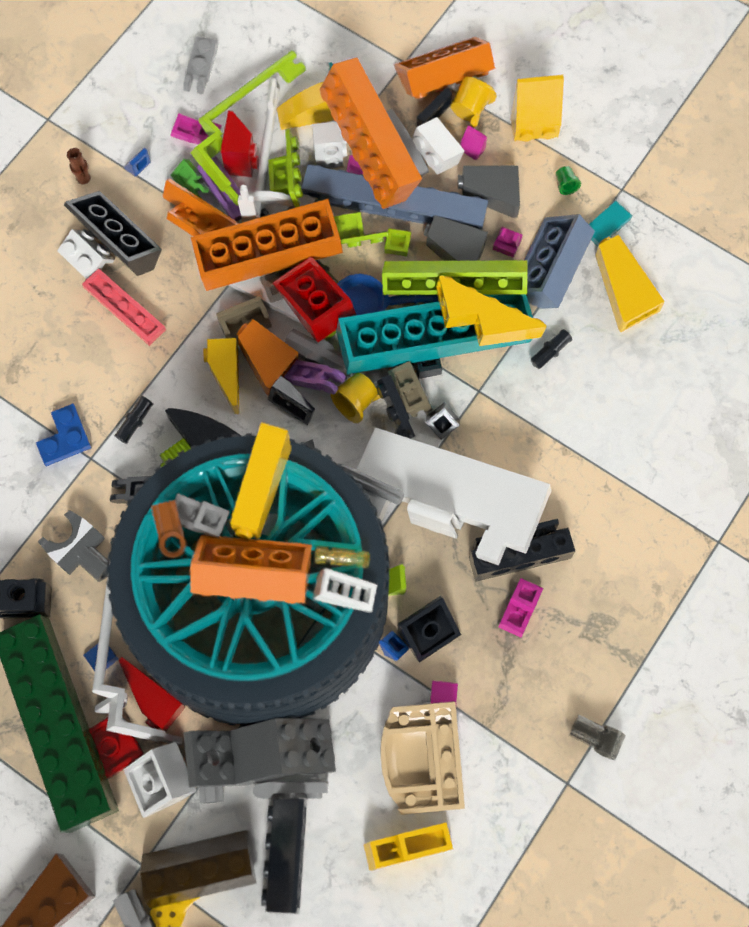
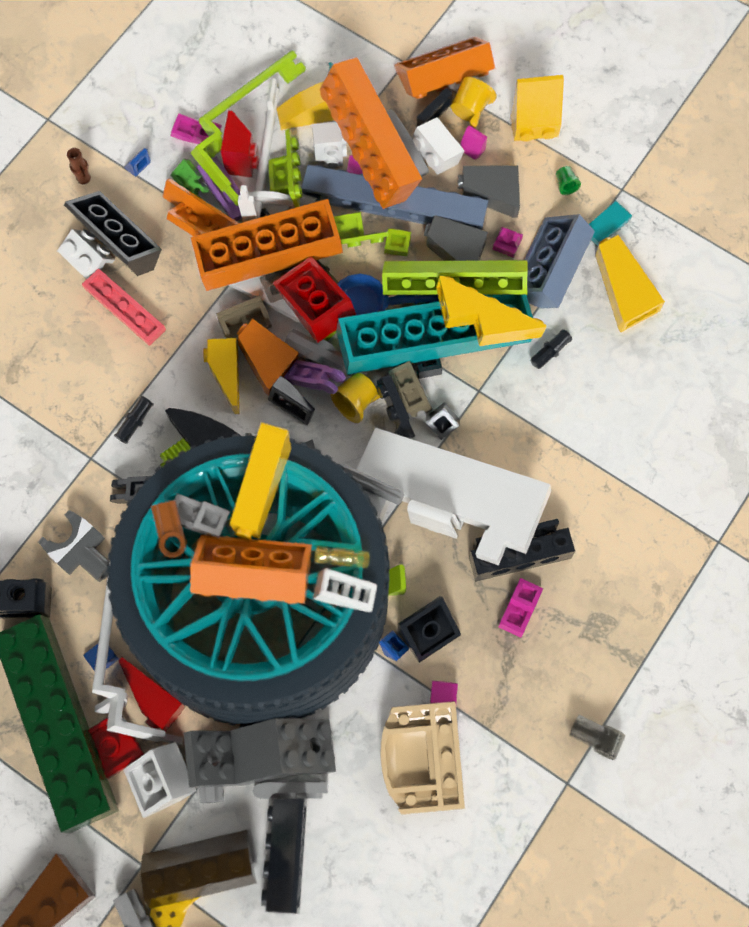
(69, 440): blue plate -> none
(200, 63): light grey hinge -> none
(407, 846): yellow slope -> none

